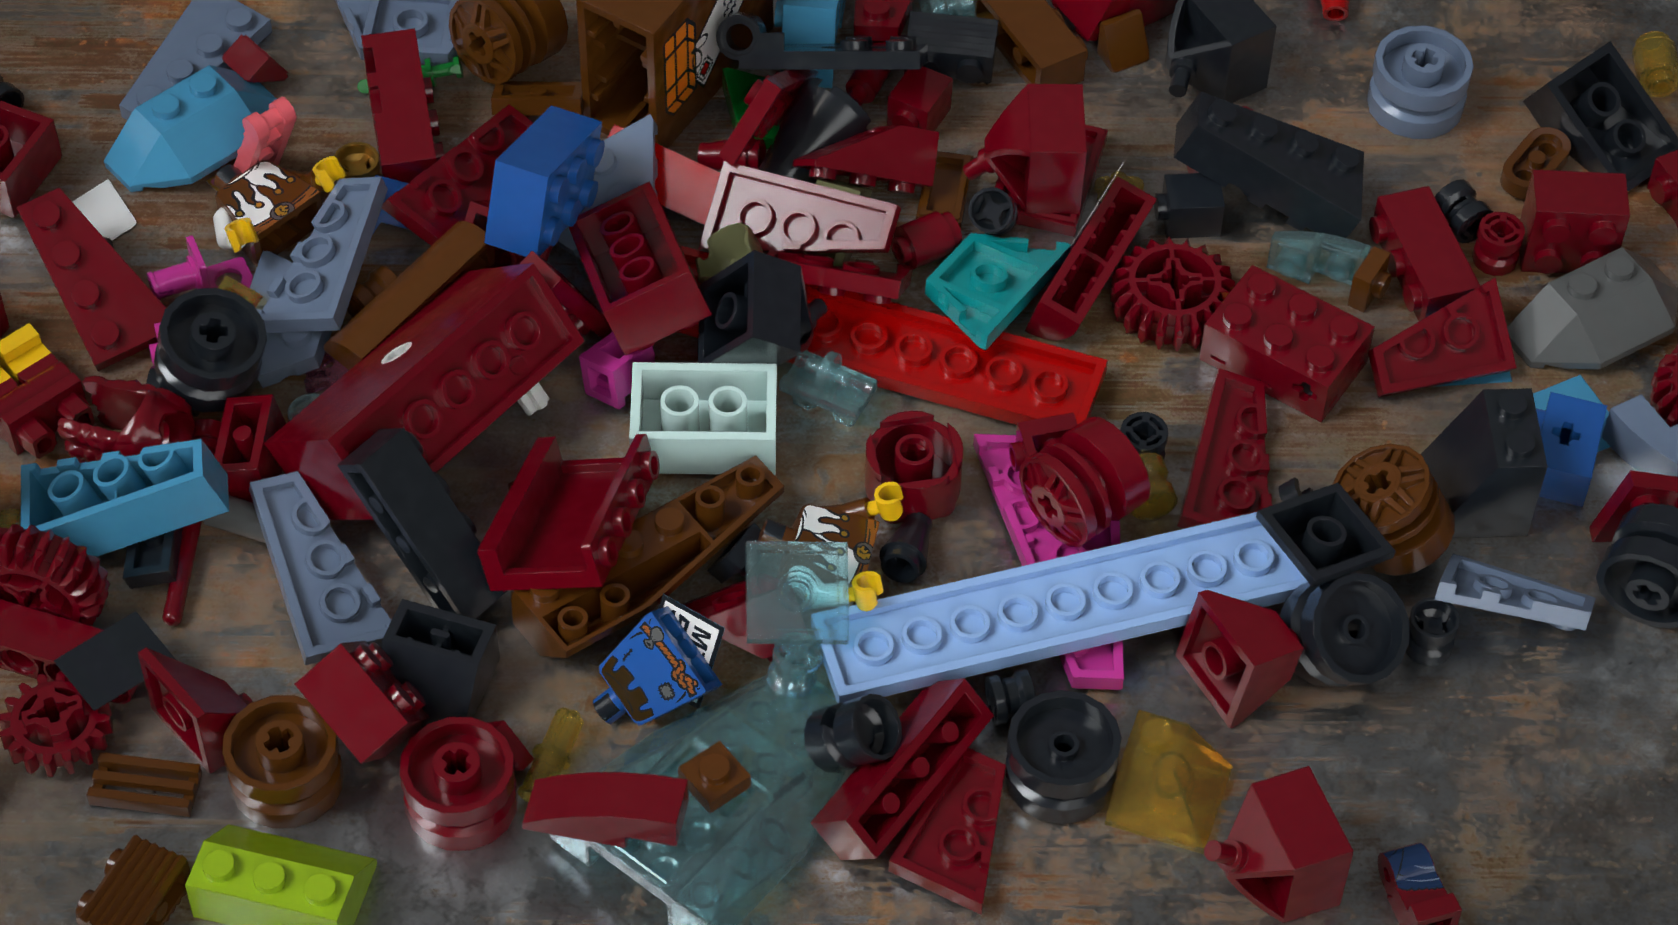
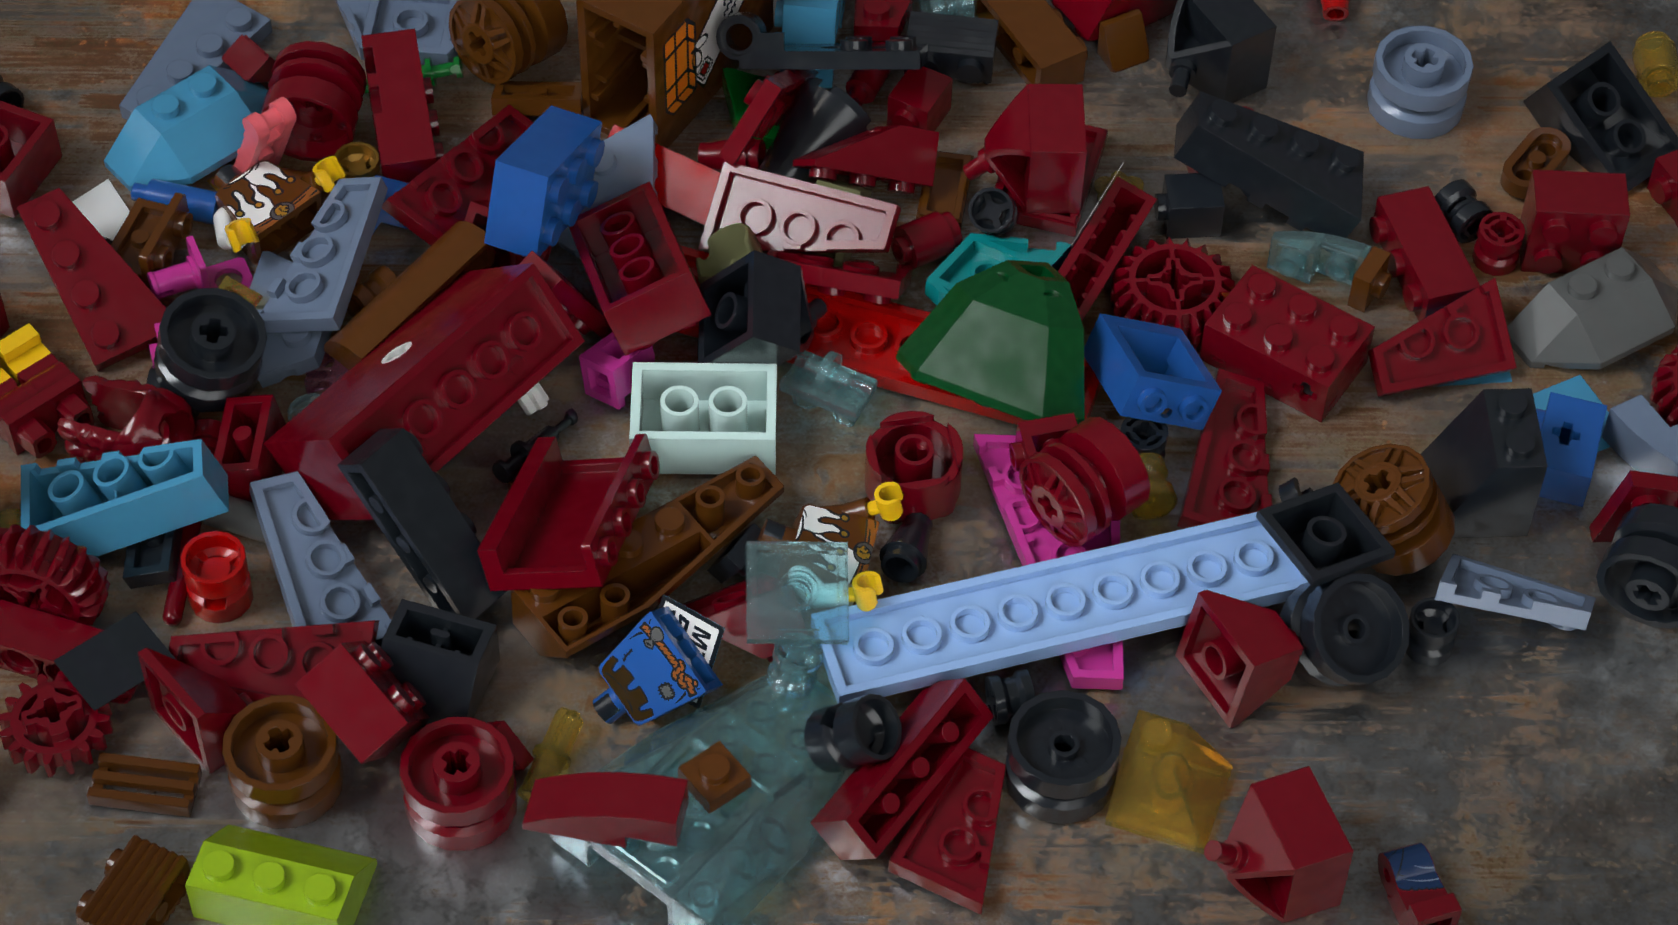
(153, 234): none -> reddish brown bracket
(200, 201): none -> blue cylinder
(217, 577): none -> red wheel
(267, 659): none -> dark red wing
(326, 93): none -> dark red wheel
(519, 449): none -> black piece
(1005, 342): none -> dark green brick
(1151, 370): none -> blue window

